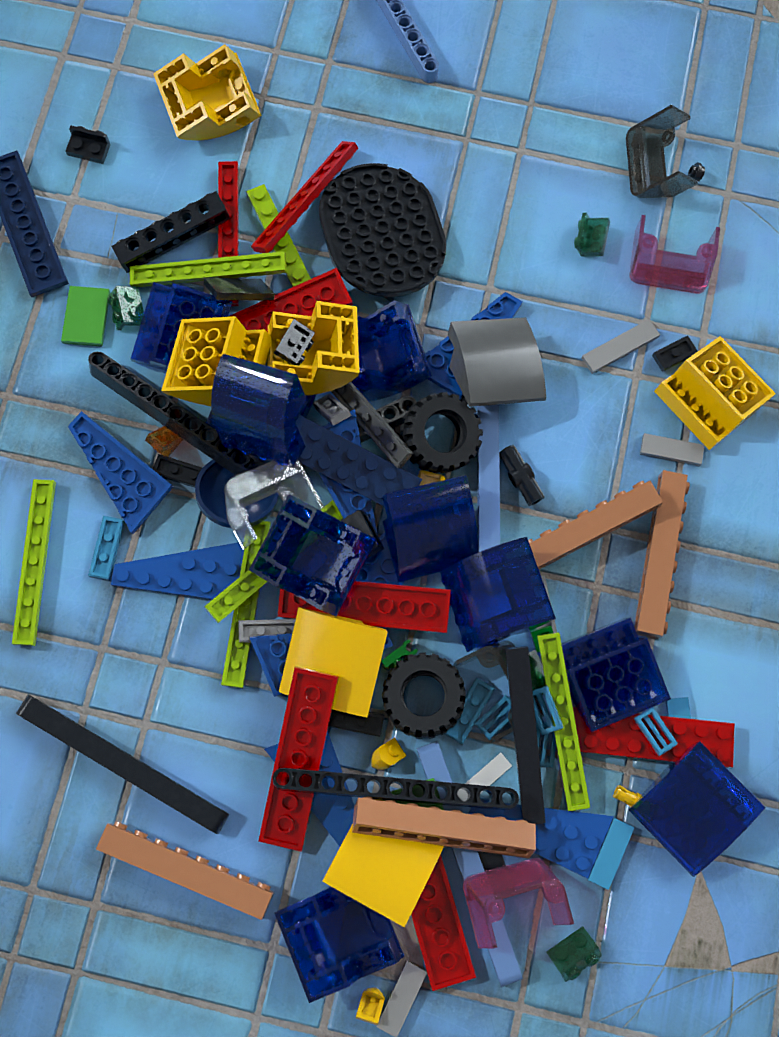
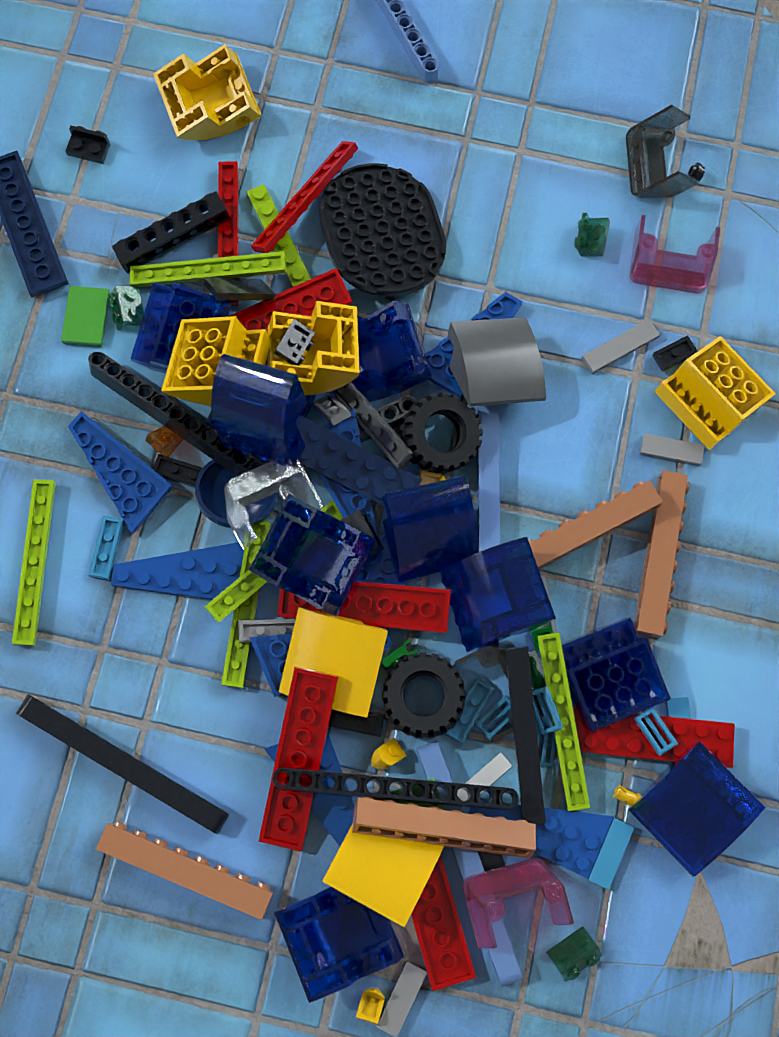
(521, 475): black piece -> none

